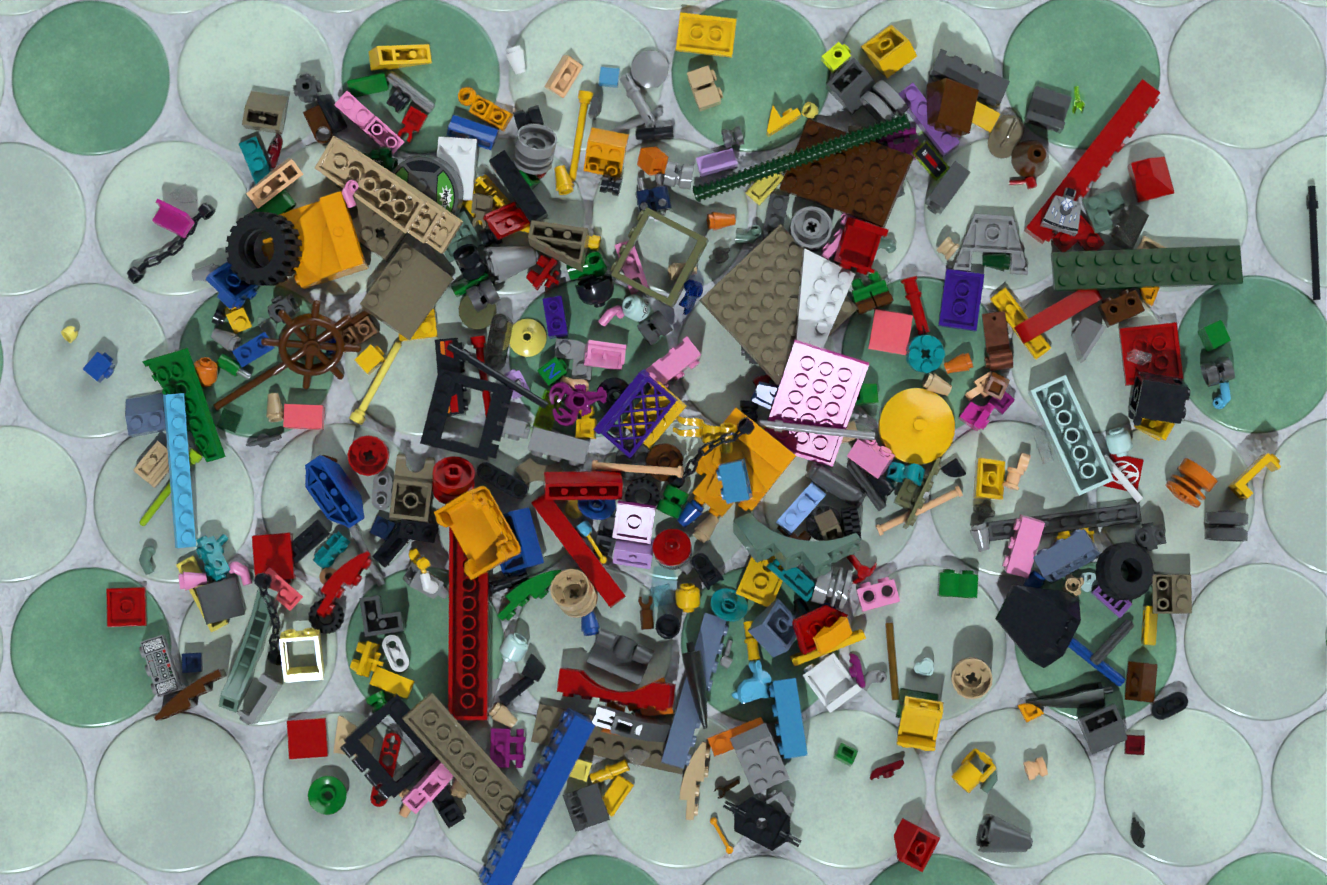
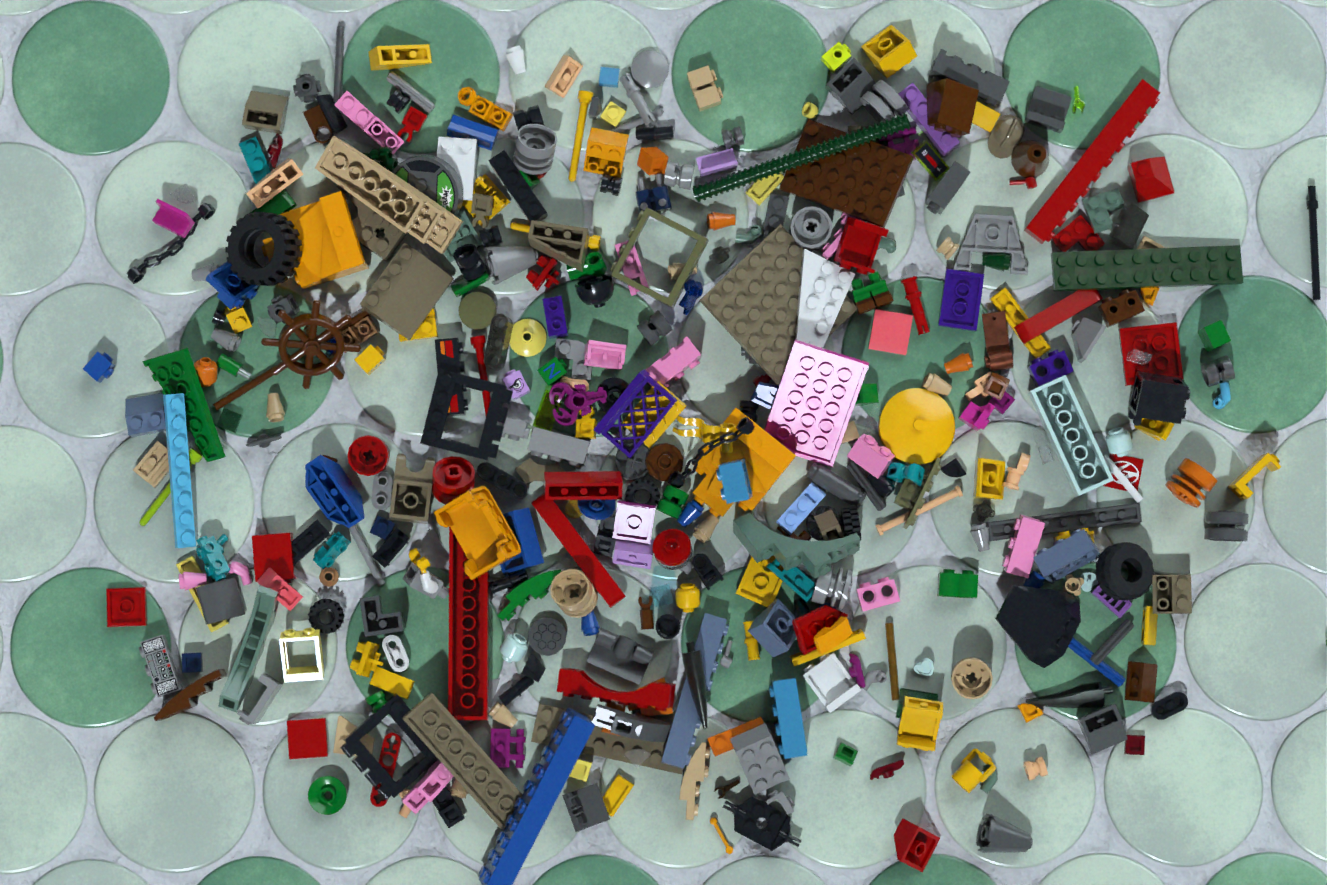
(69, 334): light yellow hinge -> none
(144, 559): sand green arm -> none
(251, 350): blue hinge -> none
(264, 581): black piece -> none
(304, 416): coral panel -> none
(338, 63): none -> flat silver bar
(346, 575): red slope -> none
(348, 191): bright pink arm -> none
(358, 415): light yellow piece -> none
(368, 85): green slope -> none
(417, 530): black hinge -> none
(465, 355): black bar -> none
(483, 295): flat silver wheel -> none
(506, 220): red plate -> none
(547, 636): none -> dark grey tile
(563, 181): yellow cone -> none
(584, 529): hinge -> none
(609, 772): yellow pin -> none
(610, 313): bright pink arm -> none
(613, 114): none -> light yellow plate
(636, 307): light aqua head -> none
(638, 468): light nougat bar -> none
(706, 35): yellow plate -> none
(728, 605): teal dish -> none
(753, 687): medium azure animal -> none
(777, 123): yellow slope -> none
(779, 425): light grey bar -> none
(862, 570): red plant -> none
(924, 342): teal plate -> none
(1051, 371): none -> dark purple brick
(1063, 213): light grey torso -> none
(1137, 833): pearl dark grey piece -> none
(1150, 536): dark grey brick -> none

